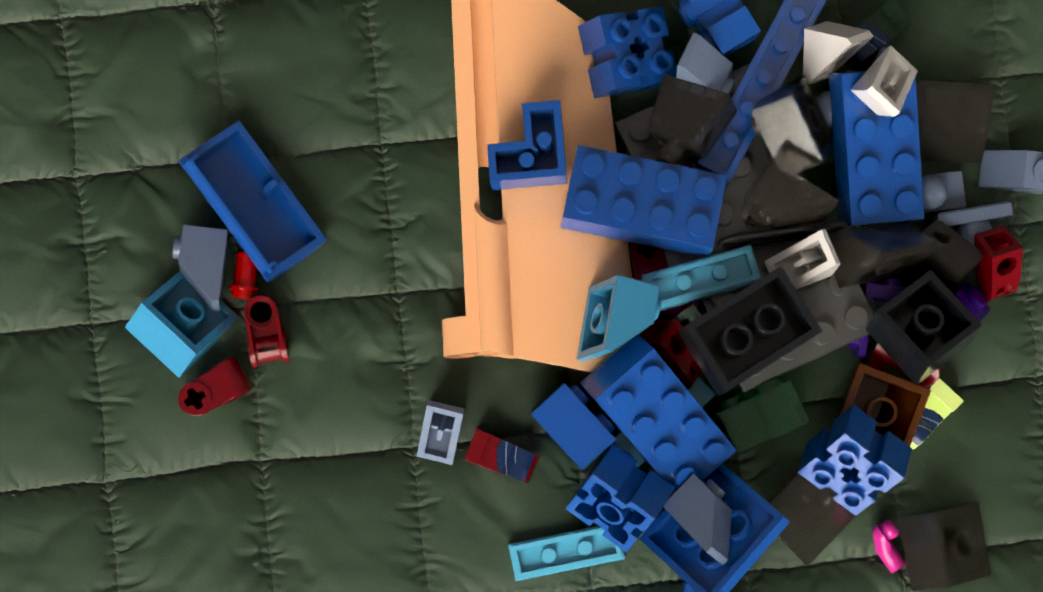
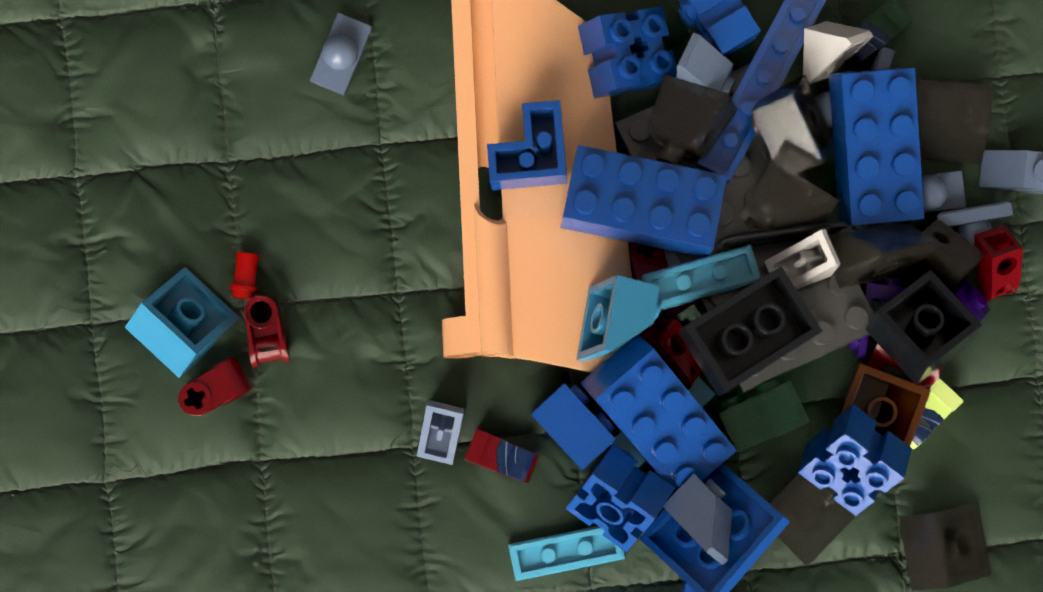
(203, 260): sand blue slope -> none
(253, 201): blue container -> none
(341, 54): none -> sand blue tile
(884, 547): dark pink arm -> none
(886, 83): white slope -> none

